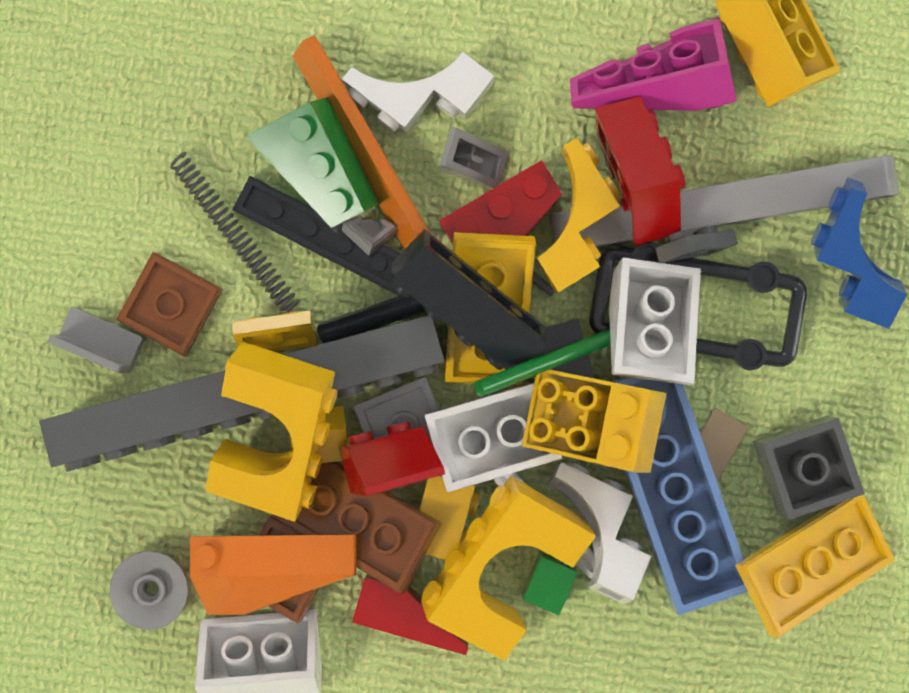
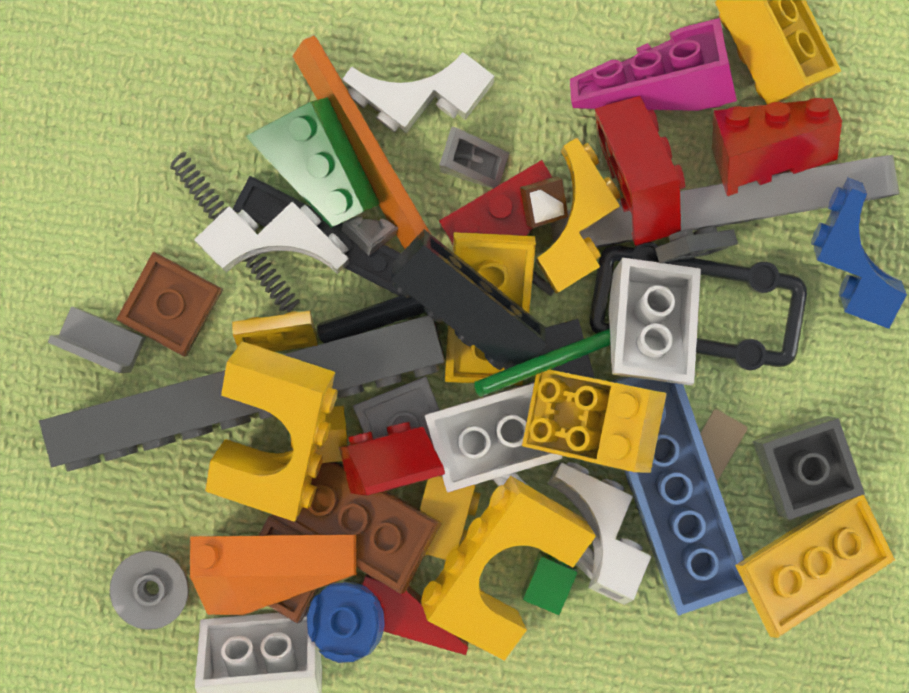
(233, 238): none -> white arch
(345, 622): none -> blue tile
(544, 202): none -> tile
(774, 138): none -> red wedge

